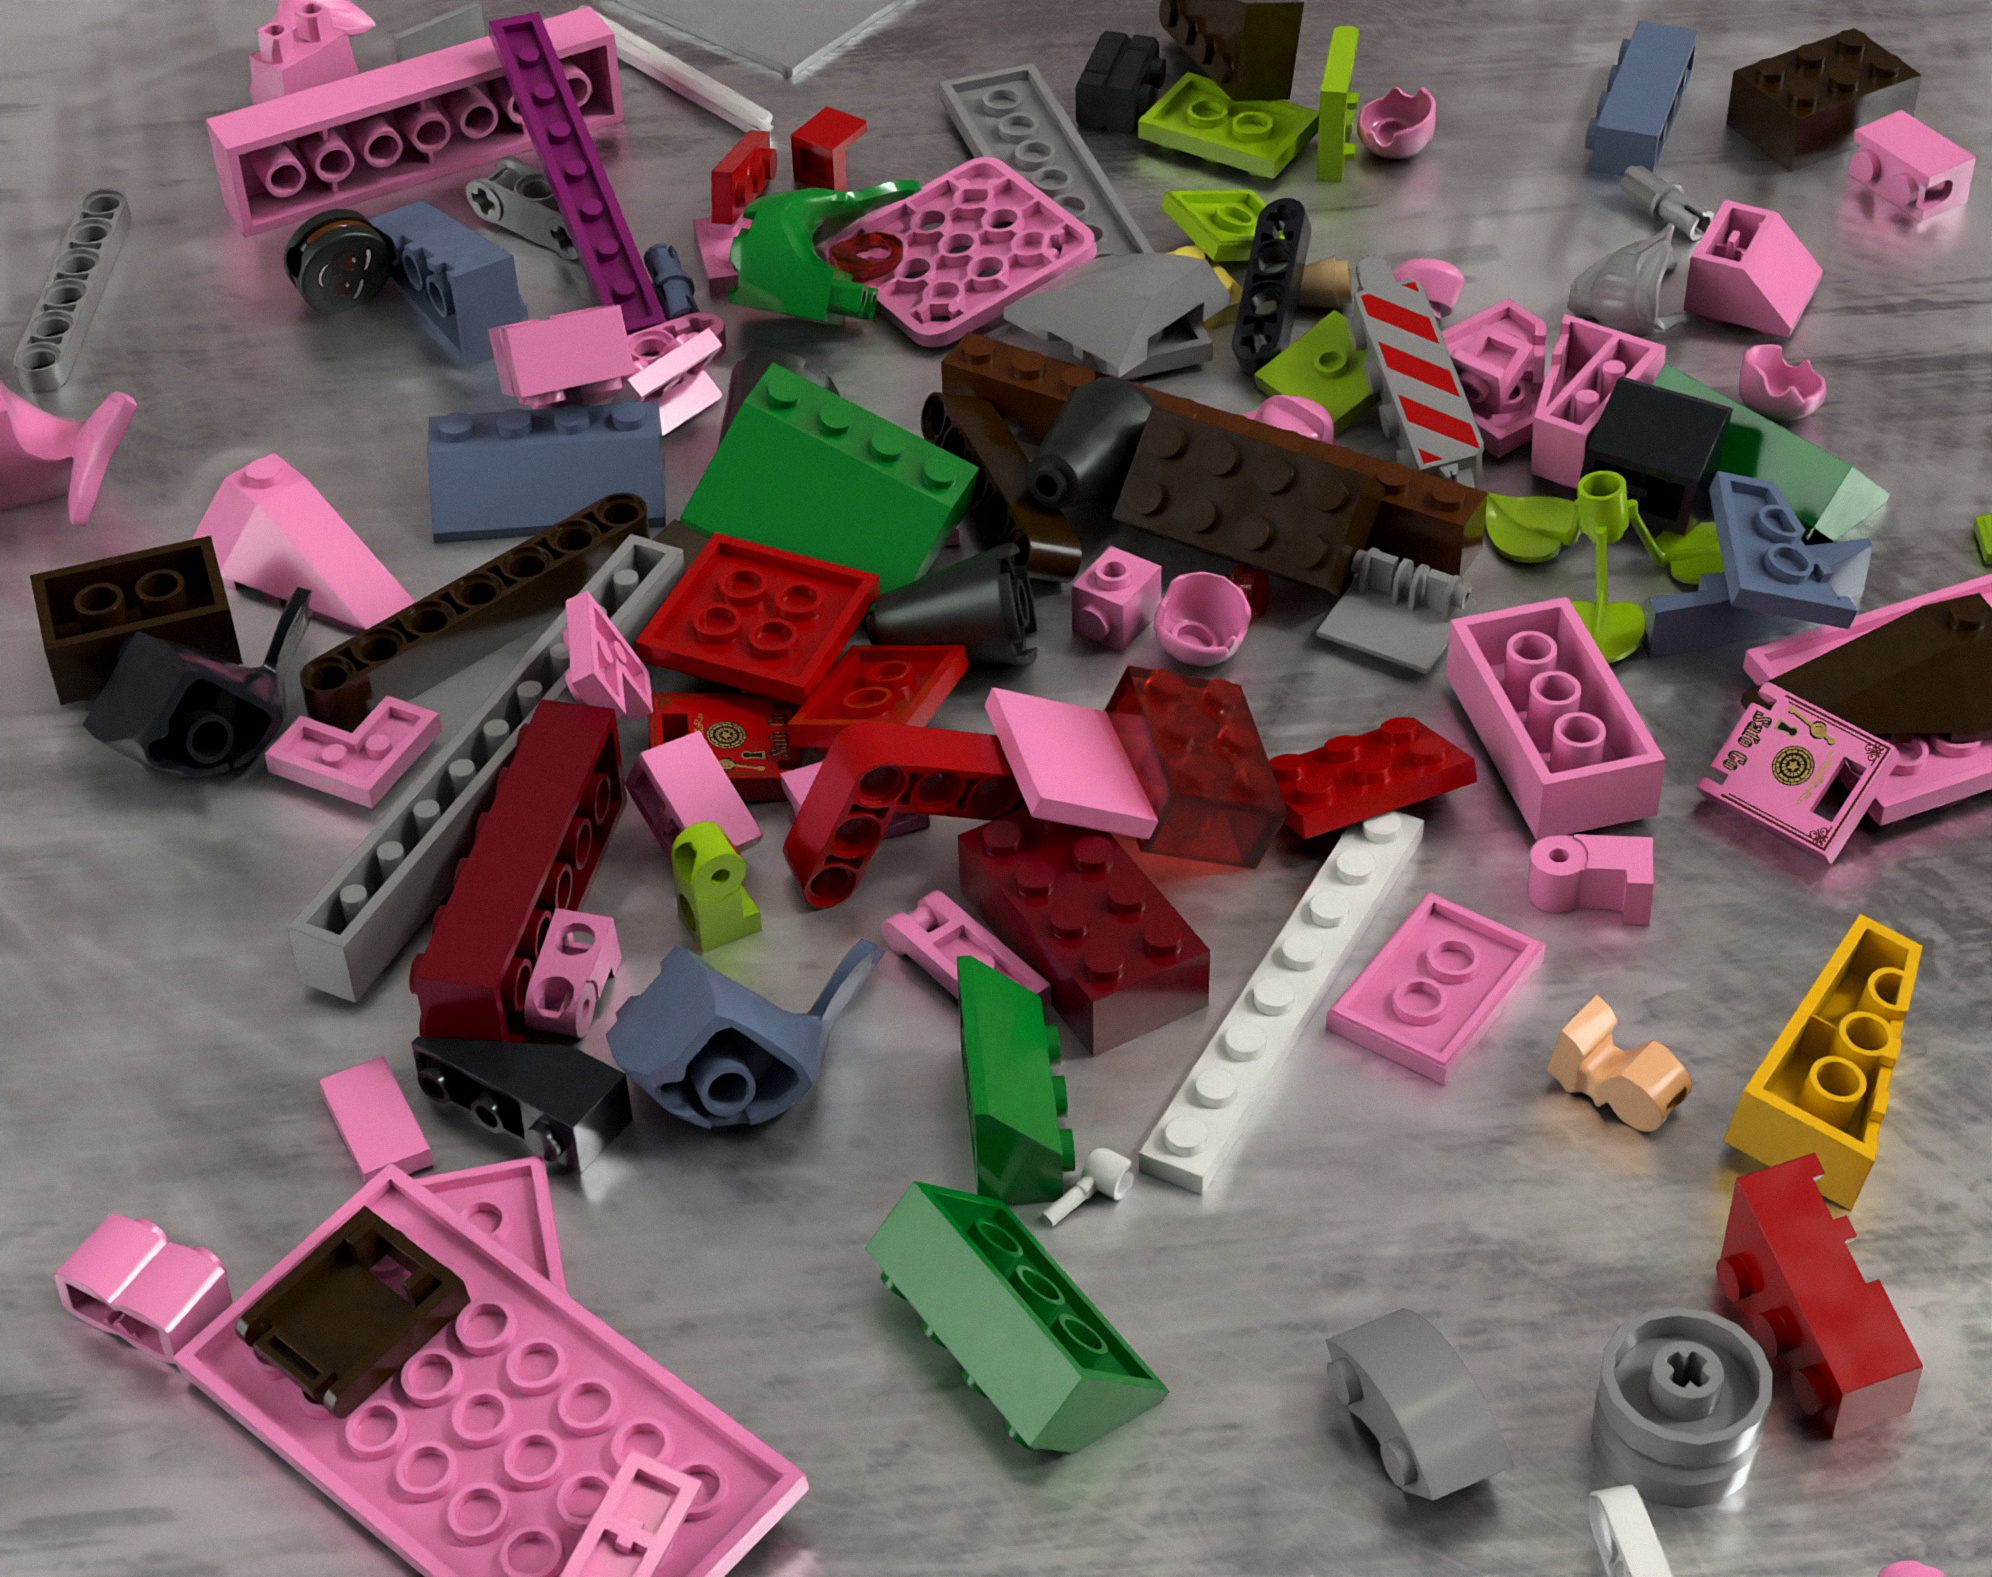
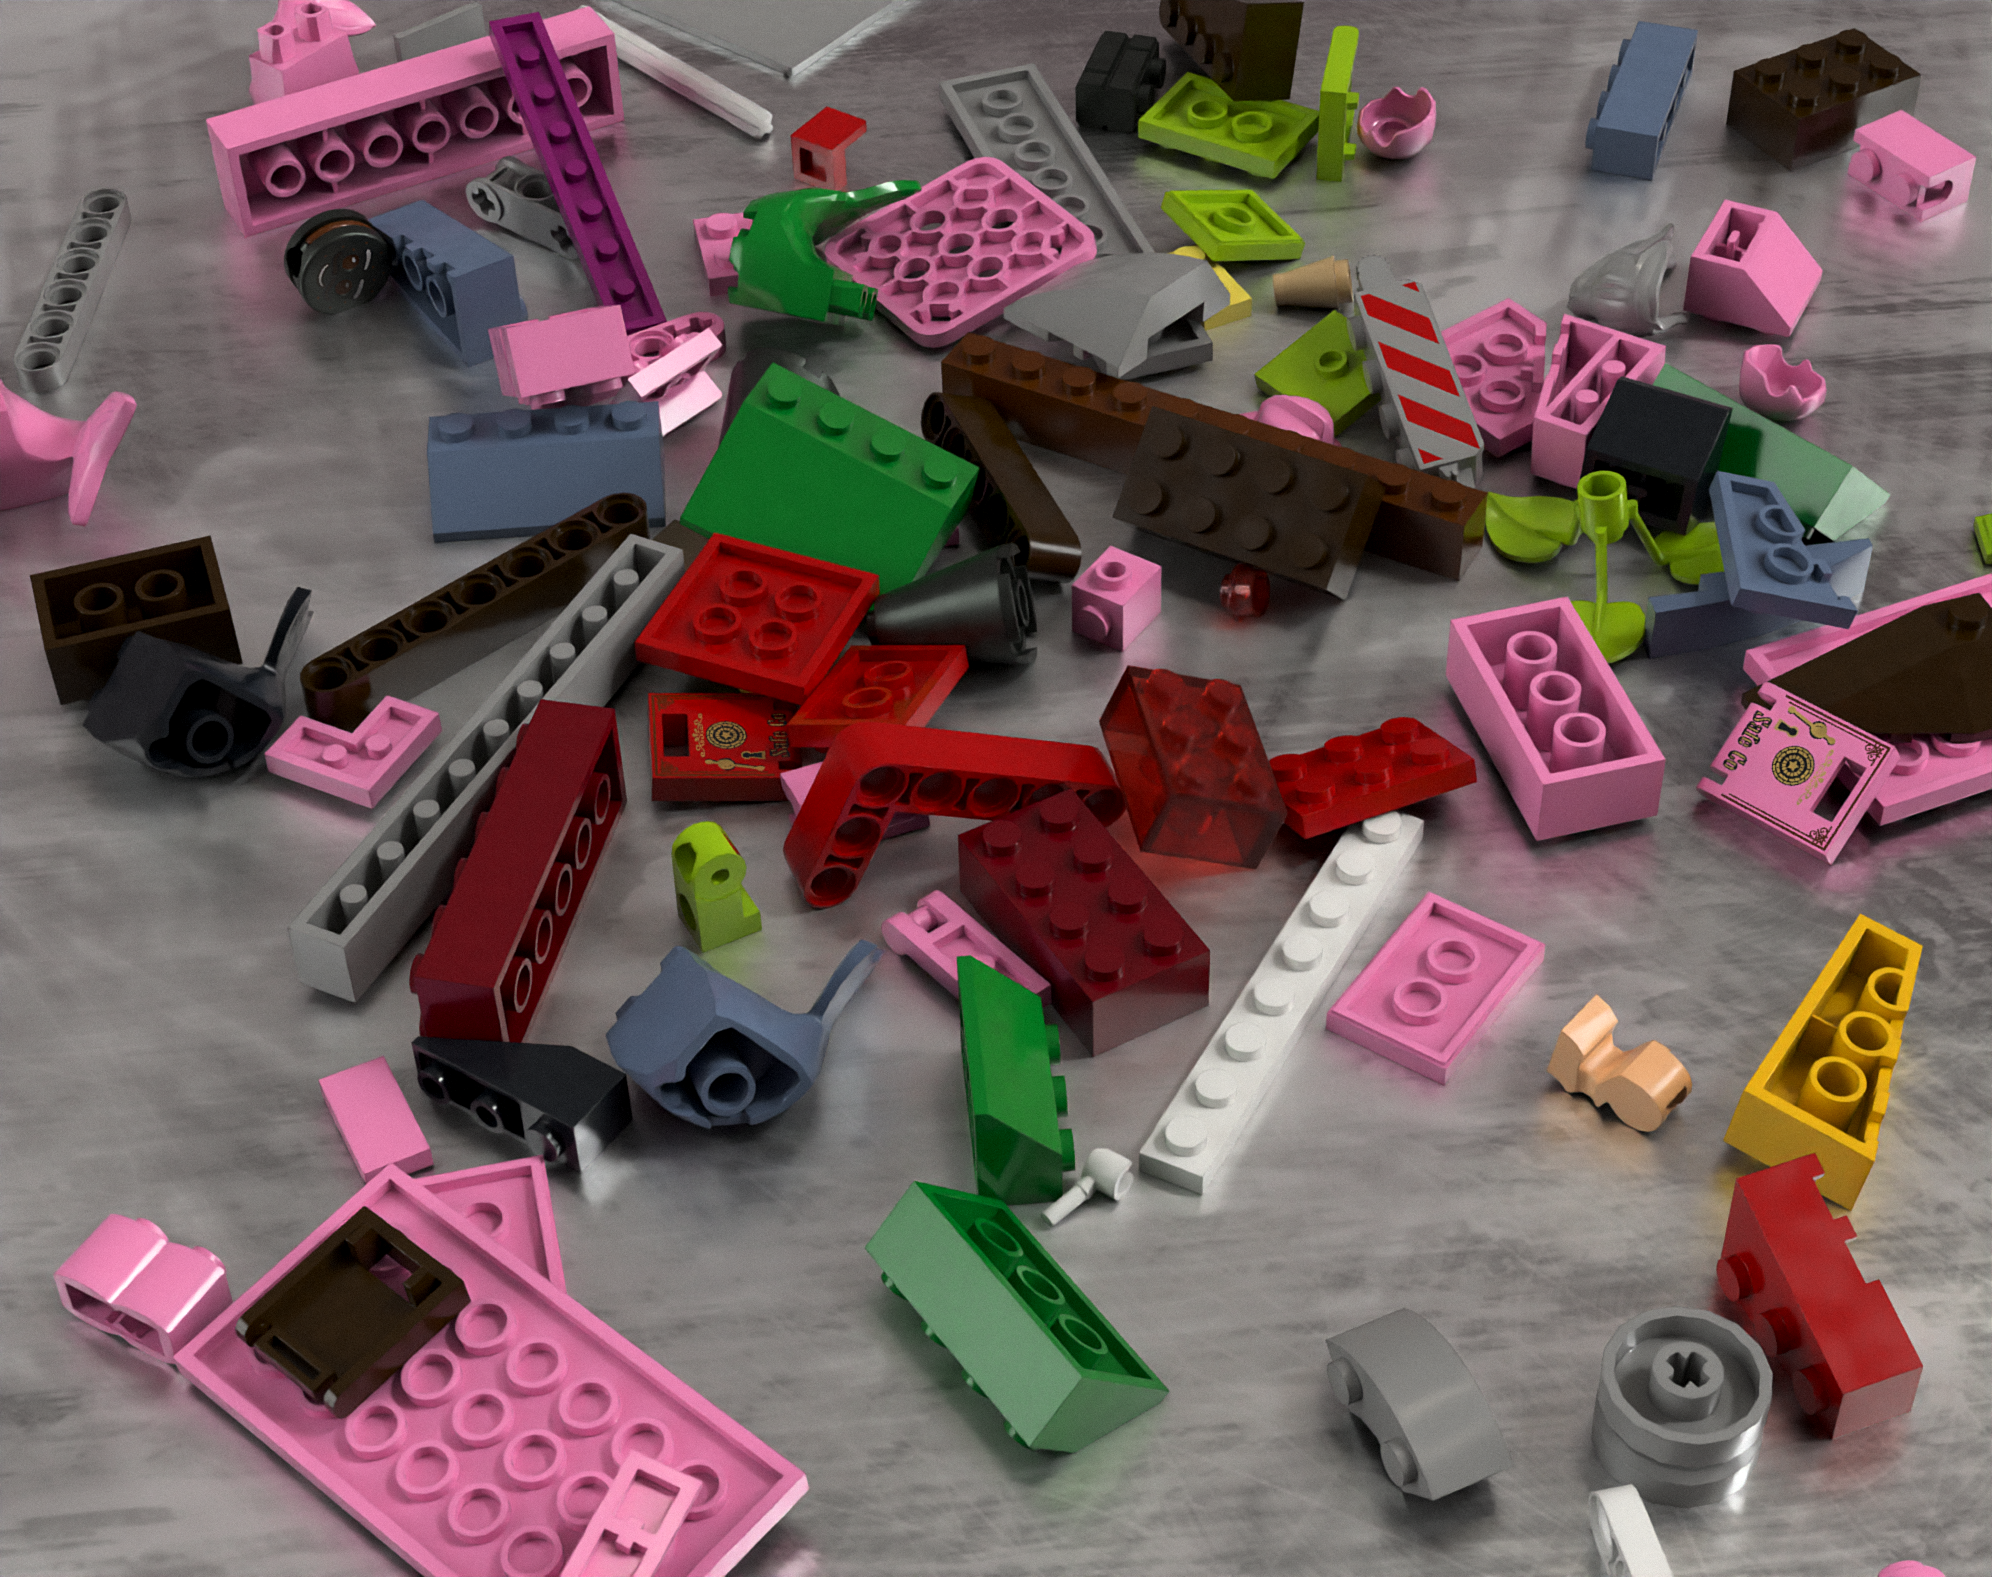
(284, 535): bright pink wedge -> none
(571, 973): bright pink leg -> none
(602, 663): bright pink plate -> none
(670, 282): sand blue pin -> none
(685, 786): bright pink hinge -> none
(742, 176): red plate -> none
(844, 256): clear red piece -> none
(1070, 764): bright pink tile -> none
(1089, 443): pearl dark grey cone -> none
(1202, 619): bright pink hair -> none
(1276, 286): black beam -> none
(1397, 612): light grey hinge -> none
(1440, 281): bright pink cone -> none
(1492, 365): bright pink bracket -> none
(1593, 874): bright pink leg -> none
(1666, 201): light grey axle -> none

